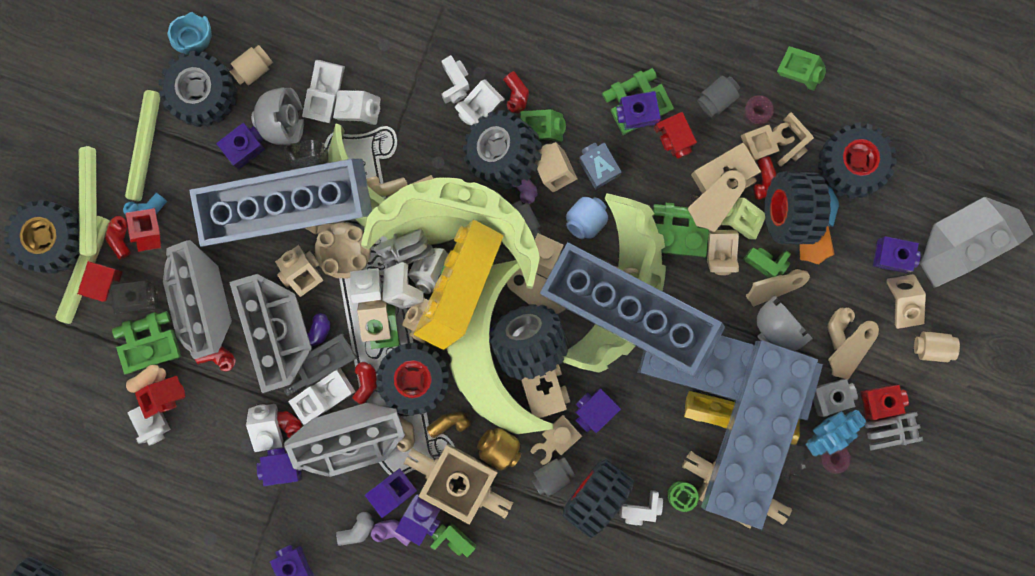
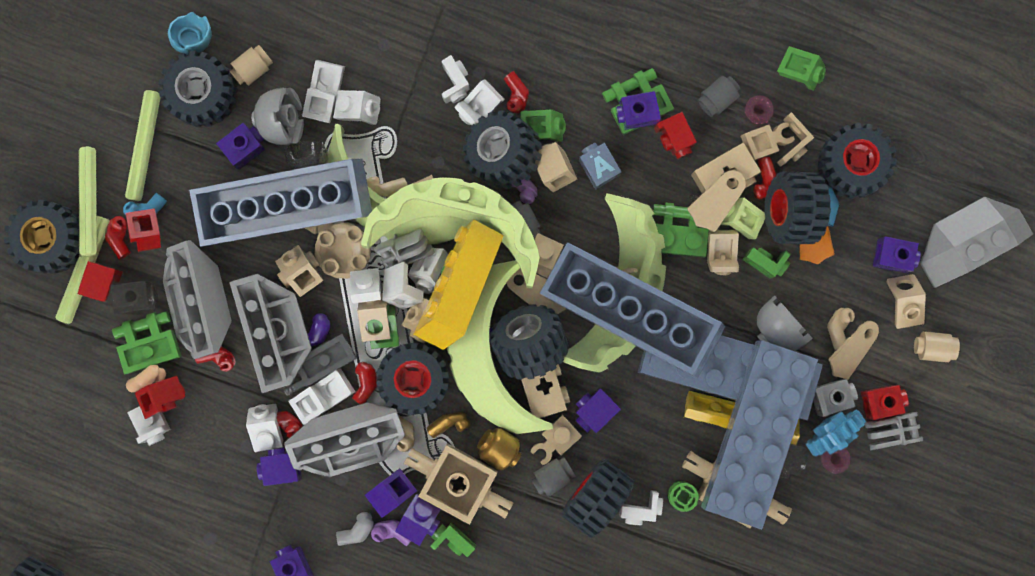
(587, 217): light blue head -> none
(779, 285): tan piece -> none

